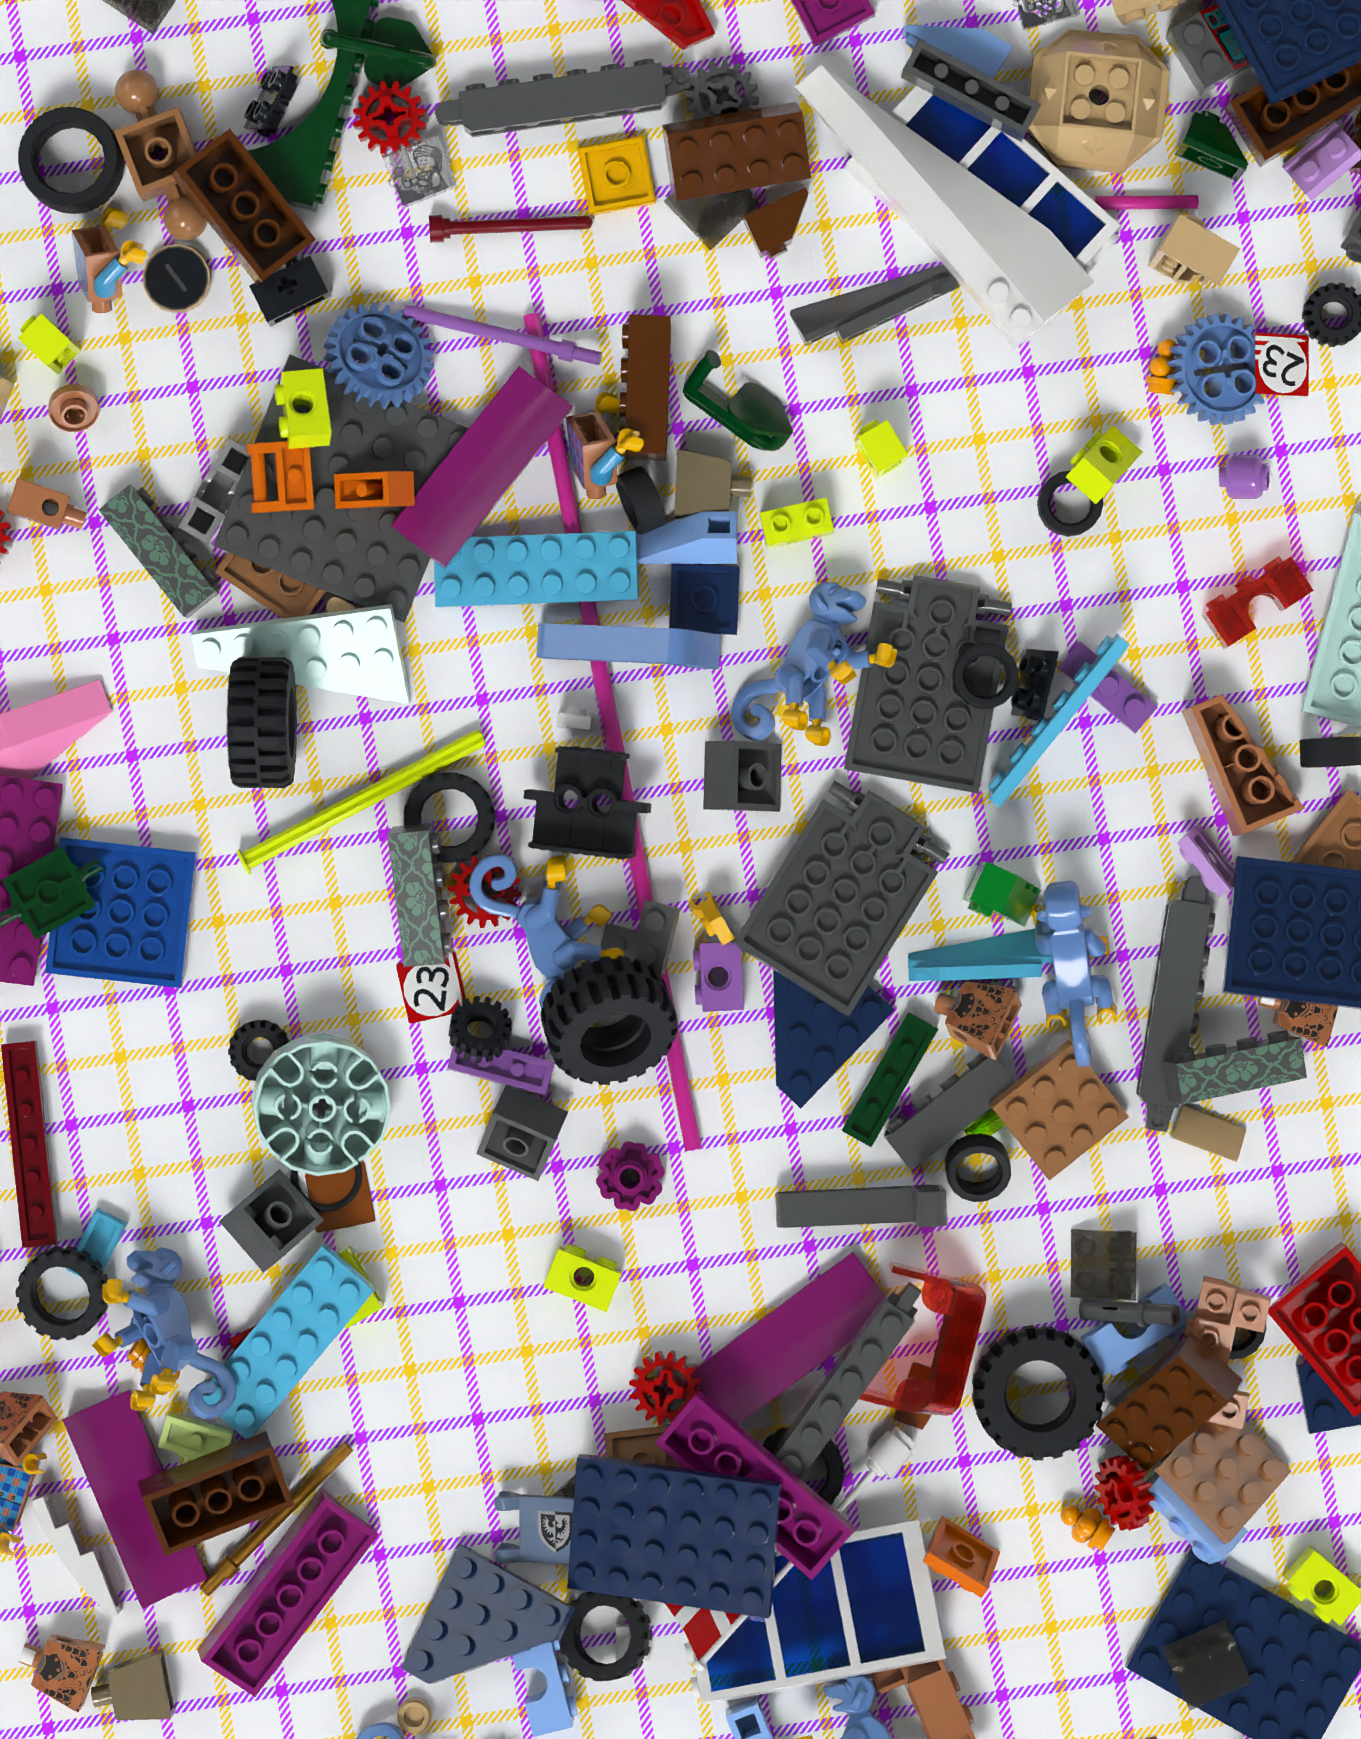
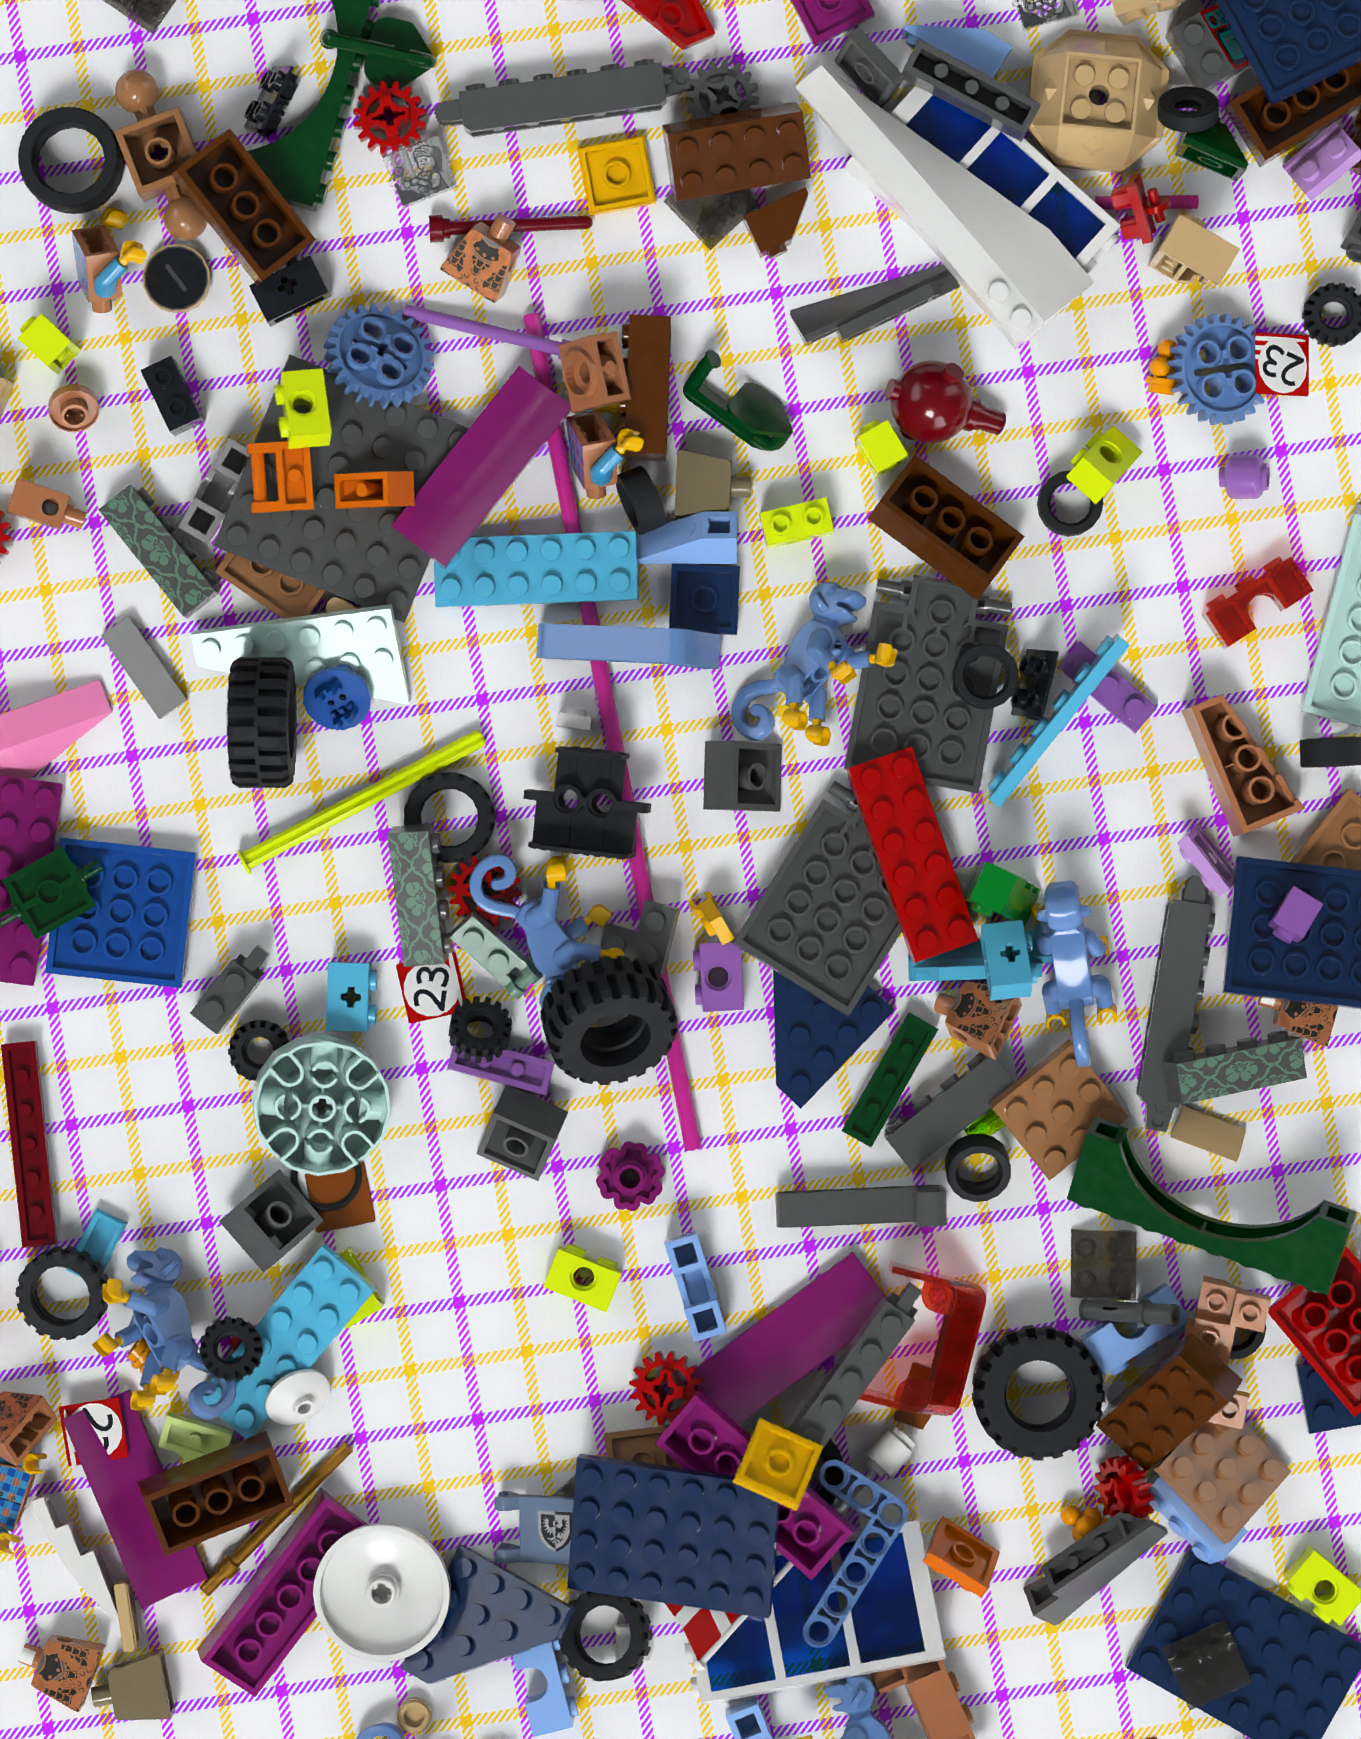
(107, 1422): none -> sticker
(127, 1615): none -> tan tile
(144, 667): none -> light grey tile
(172, 395): none -> black brick
(221, 1330): none -> black tyre
(230, 991): none -> dark grey hinge
(297, 1397): none -> white dish
(329, 685): none -> blue plate
(339, 1013): none -> medium azure brick
(382, 1592): none -> white dish
(485, 258): none -> torso
(495, 954): none -> plate
(594, 372): none -> nougat brick
(695, 1286): none -> light blue arch
(778, 1464): none -> yellow tile
(858, 1552): none -> medium blue beam
(869, 68): none -> dark grey tile
(912, 854): none -> red plate
(936, 403): none -> dark red piece
(945, 527): none -> reddish brown brick
(1003, 977): none -> medium azure brick
(1090, 1565): none -> dark grey wedge
(1141, 223): none -> red hips
(1188, 121): none -> black tyre
(1293, 1250): none -> dark green arch
(1294, 915): none -> medium lavender brick

